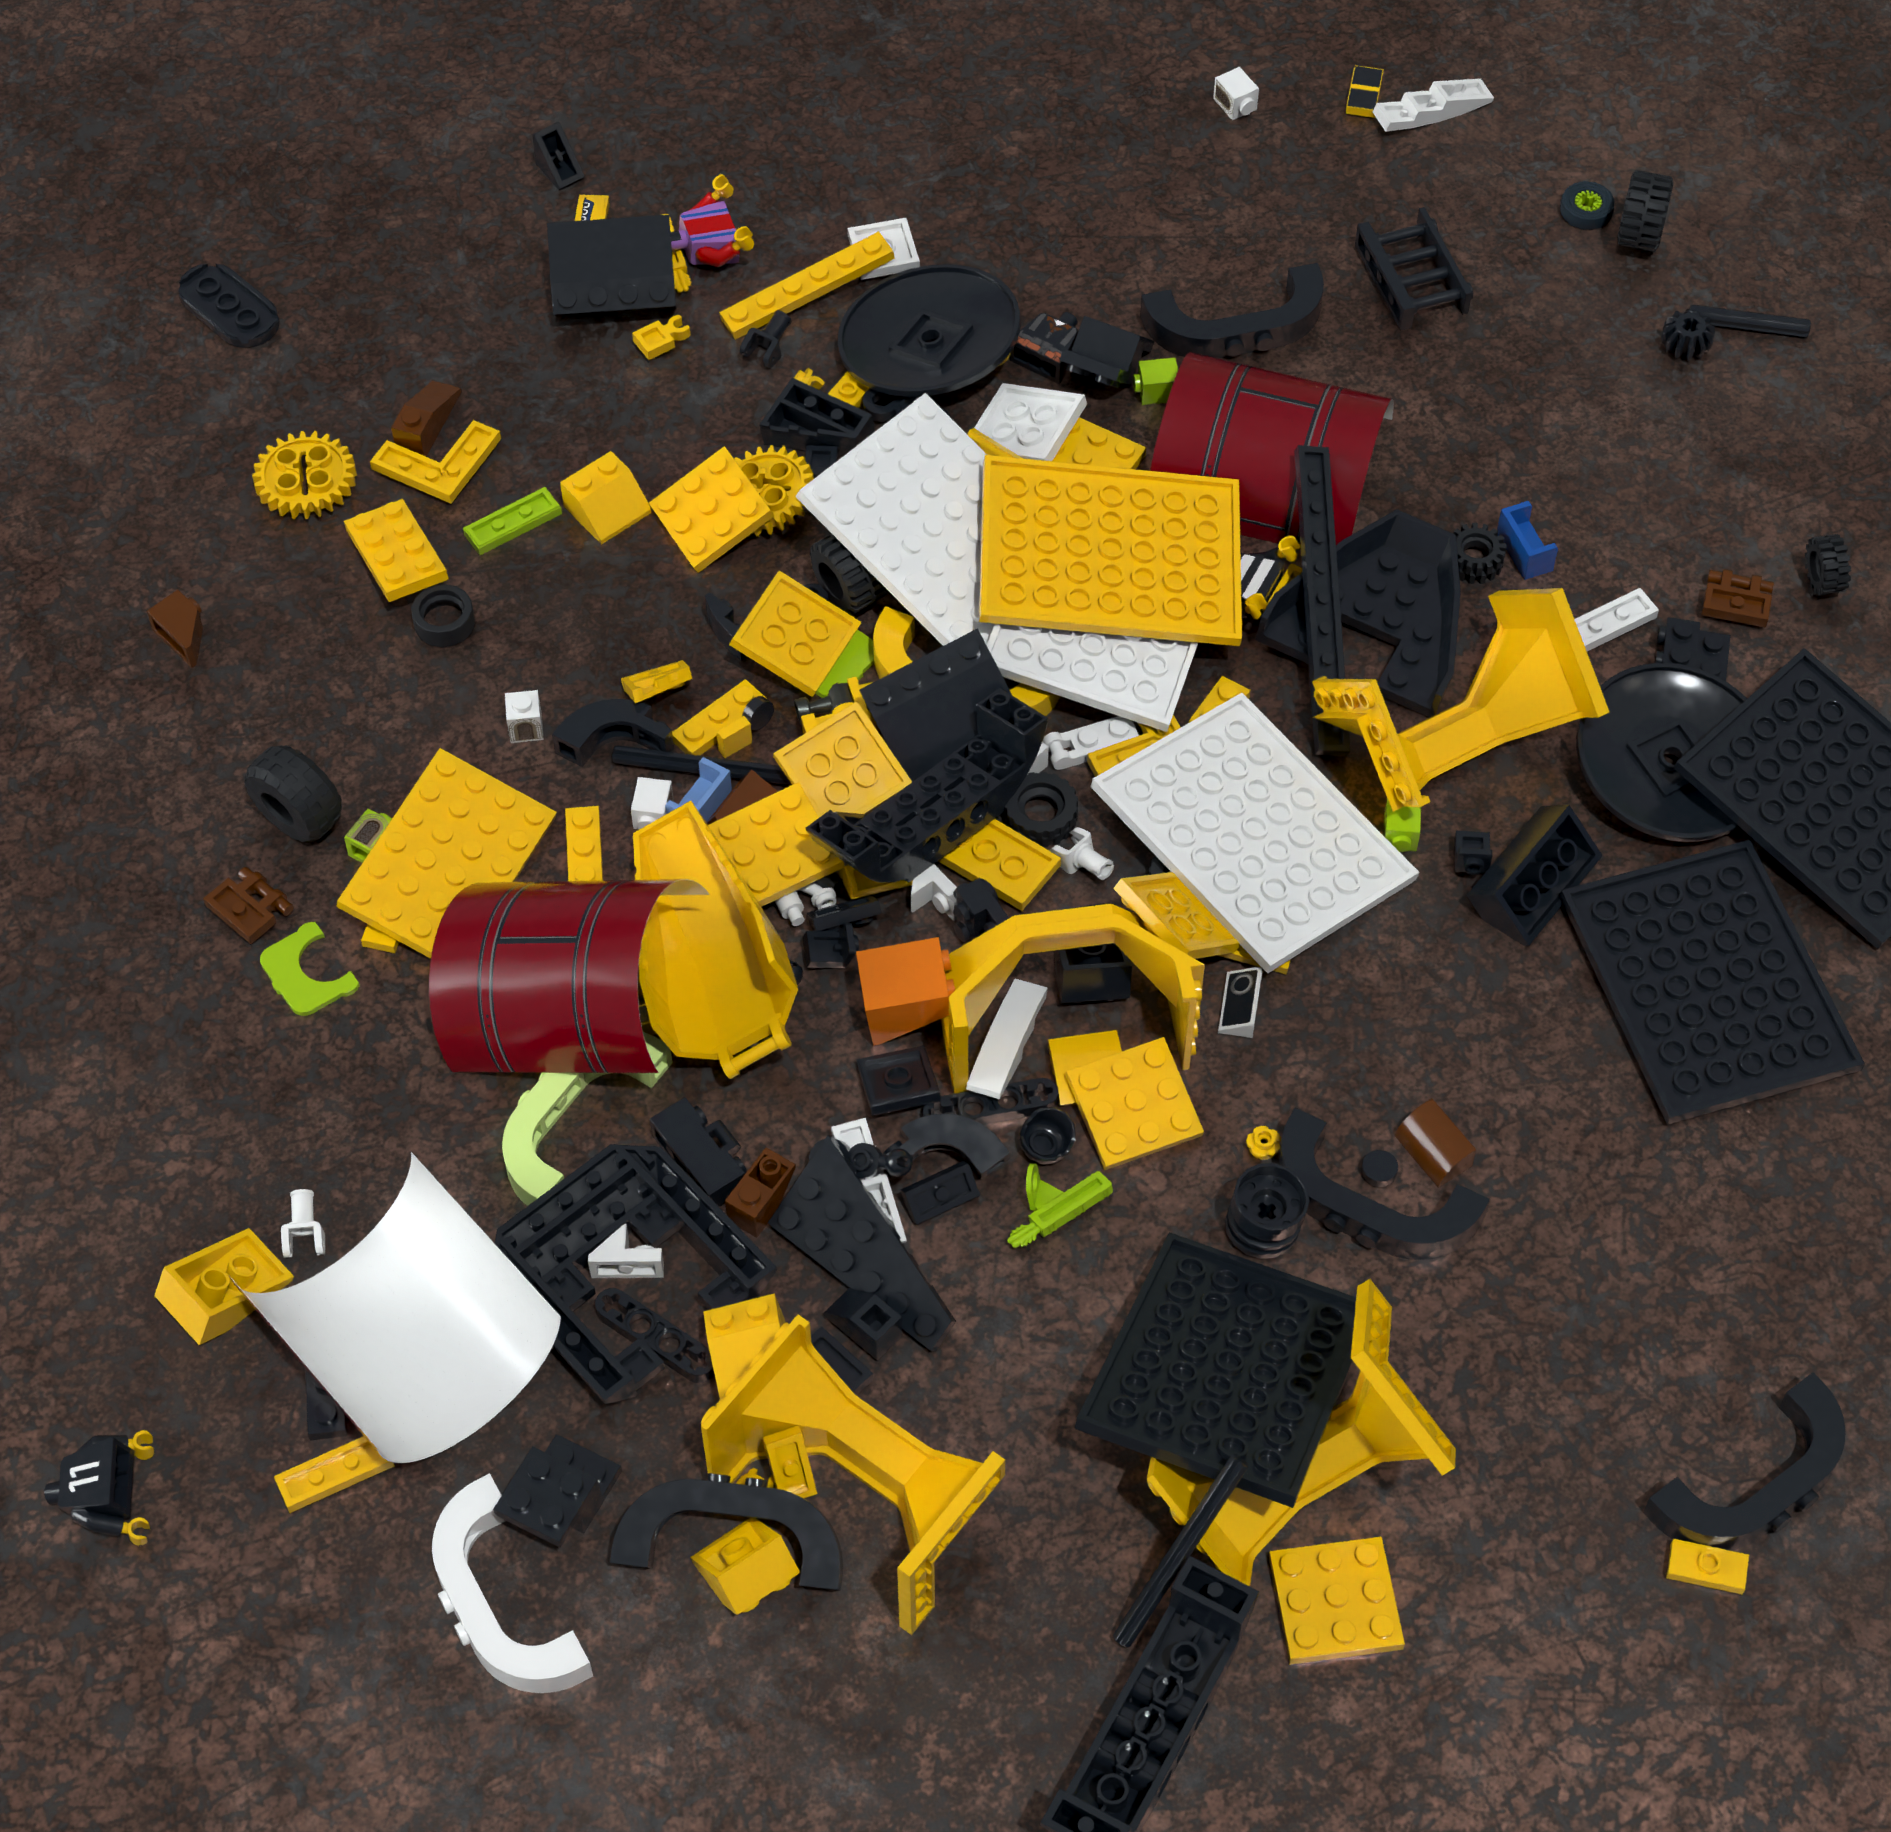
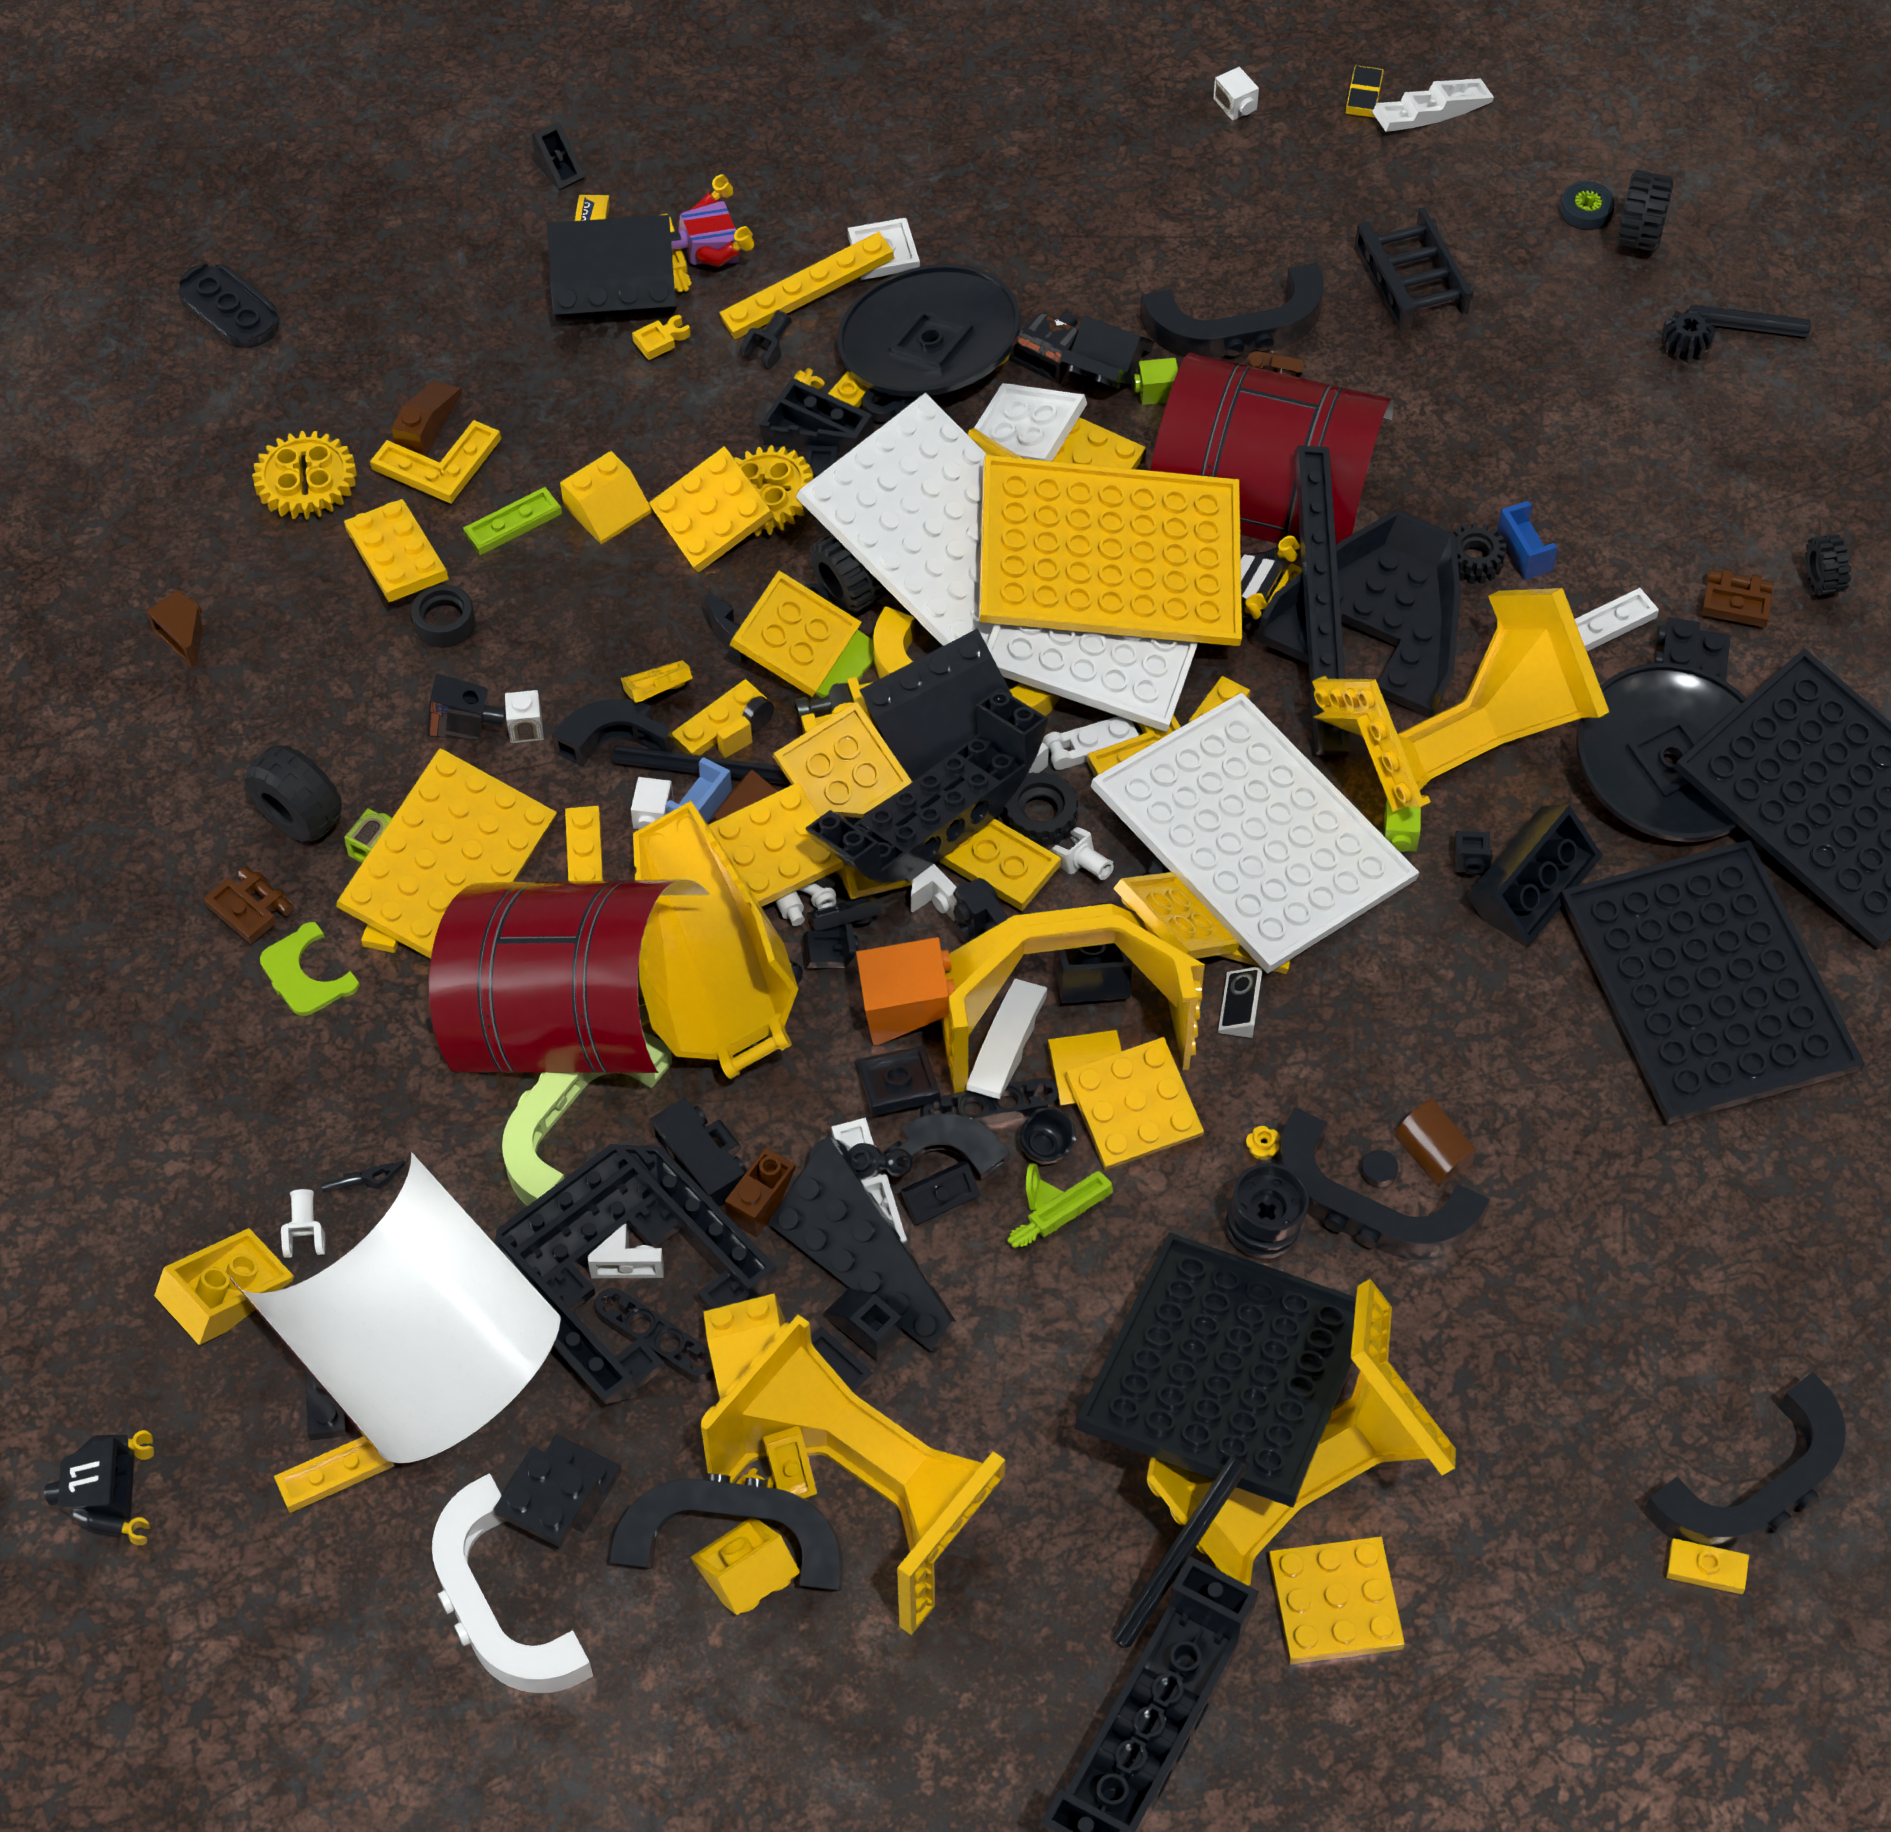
(366, 1177): none -> black hand
(460, 709): none -> black torso
(1283, 364): none -> reddish brown plate

